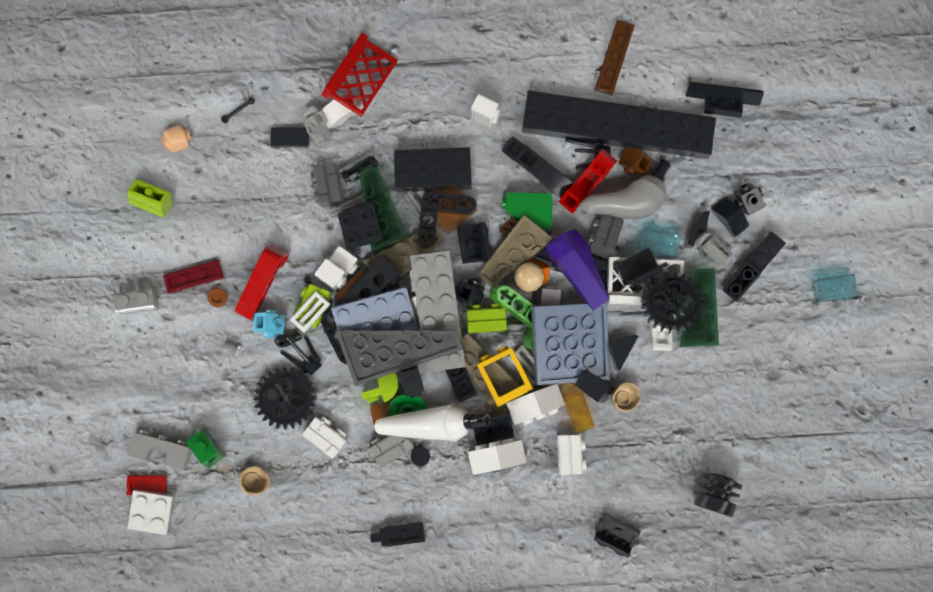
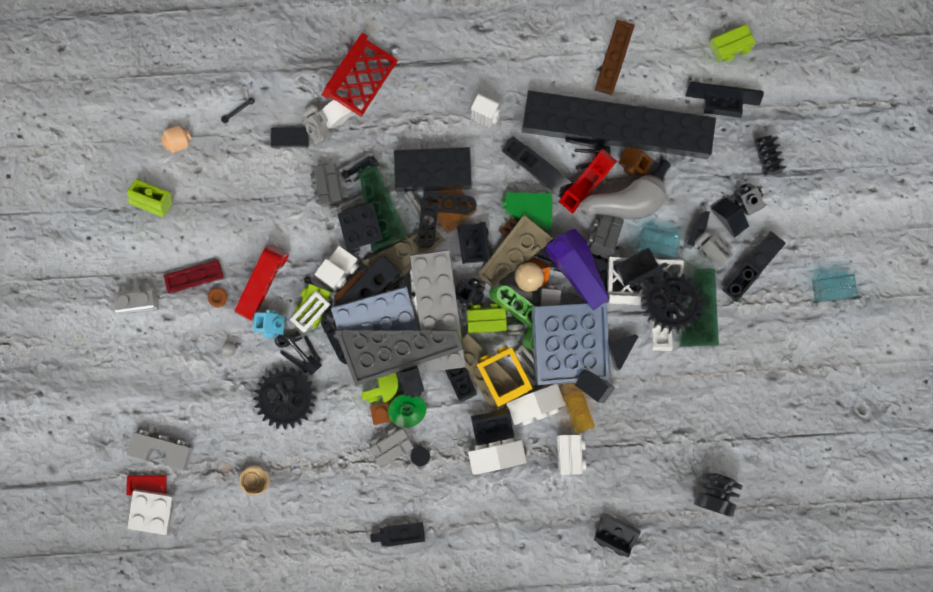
(205, 448): green torso -> none
(325, 437): white brick -> none
(435, 423): white animal -> none
(625, 397): tan hair -> none
(732, 43): none -> lime brick
(770, 155): none -> black piece

